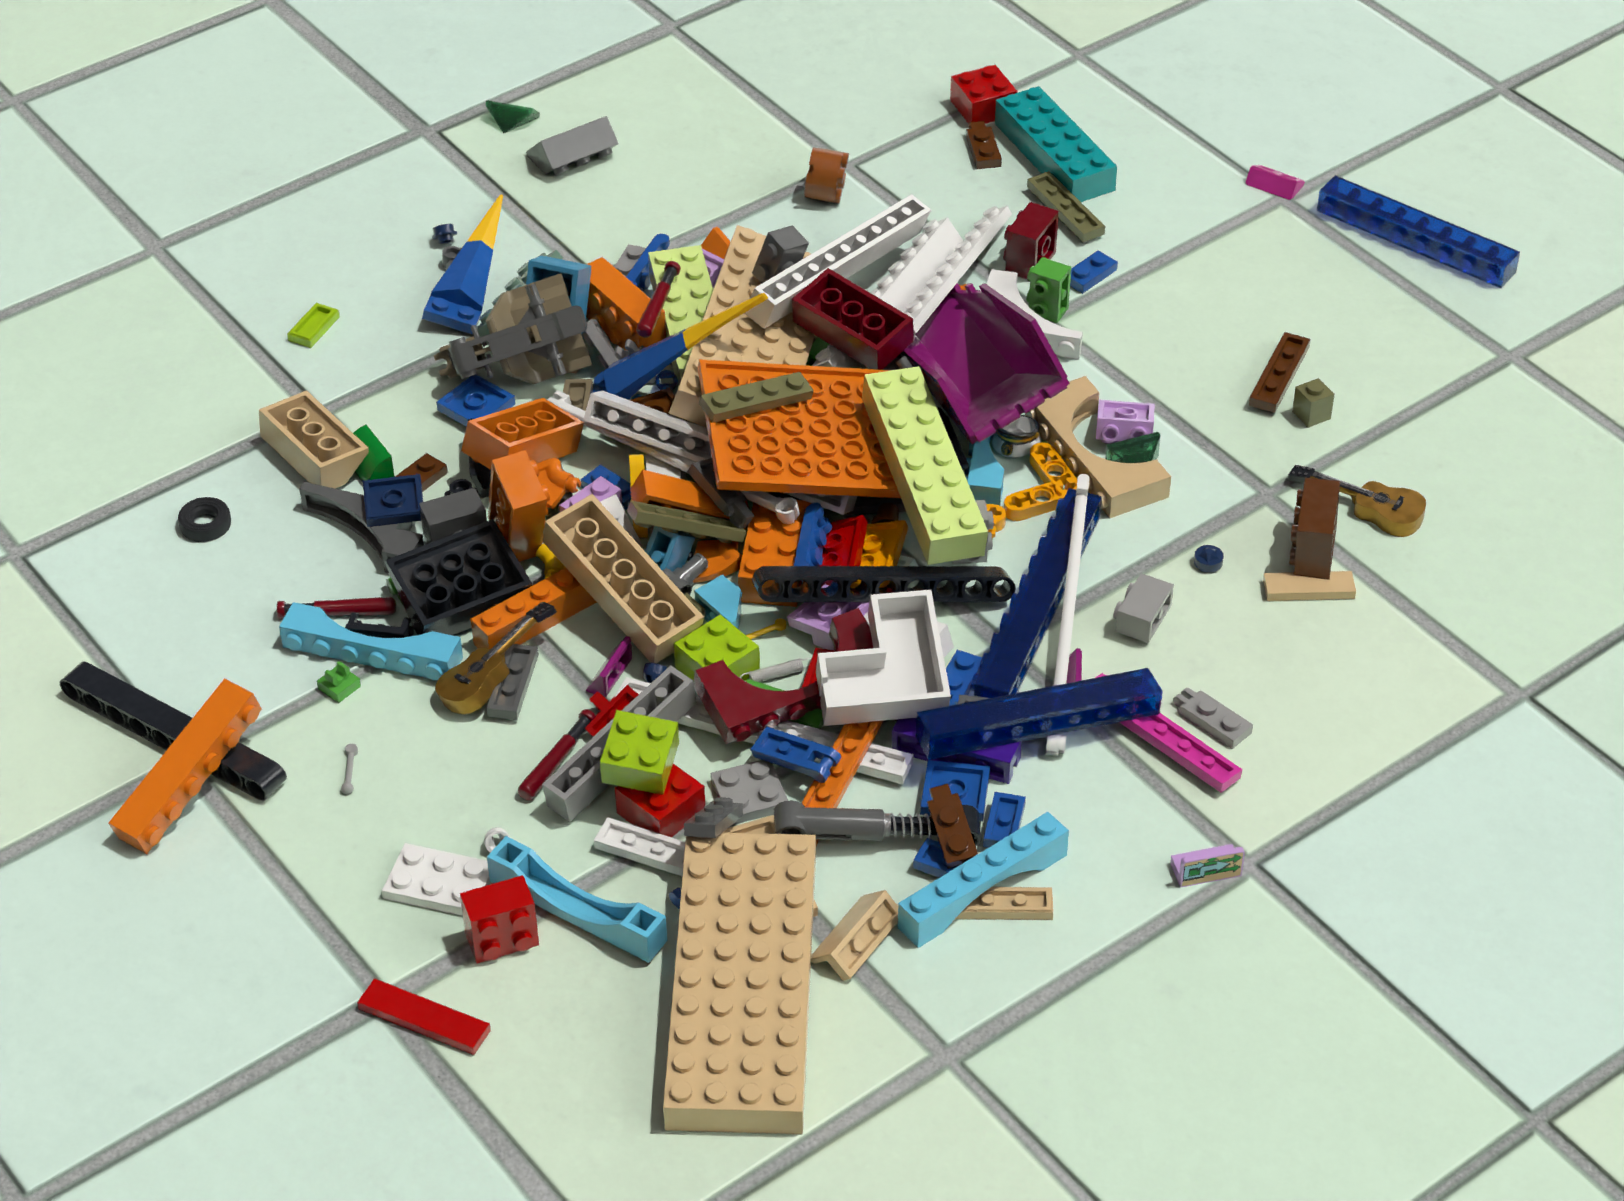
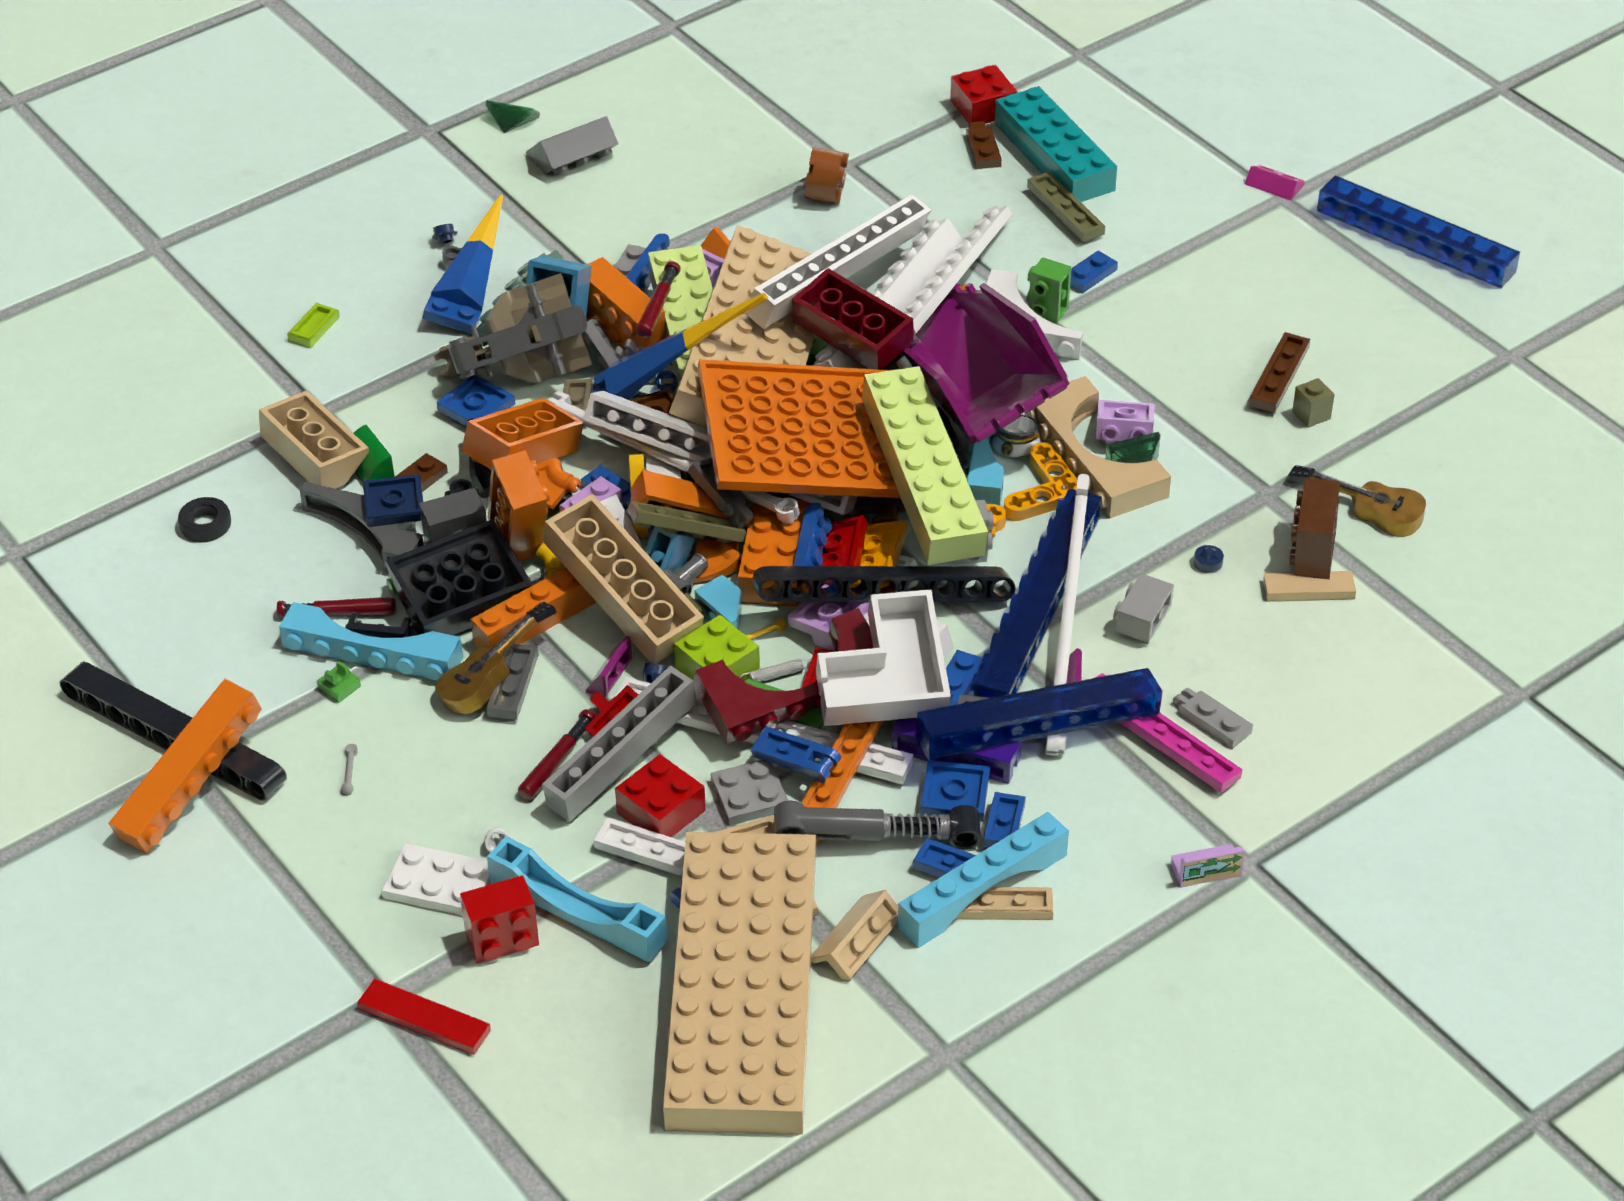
(639, 752): lime brick -> none
(713, 818): dark grey plate -> none
(756, 397): olive plate -> none
(780, 251): dark grey brick -> none
(951, 826): reddish brown hinge -> none
(1030, 238): dark red brick -> none

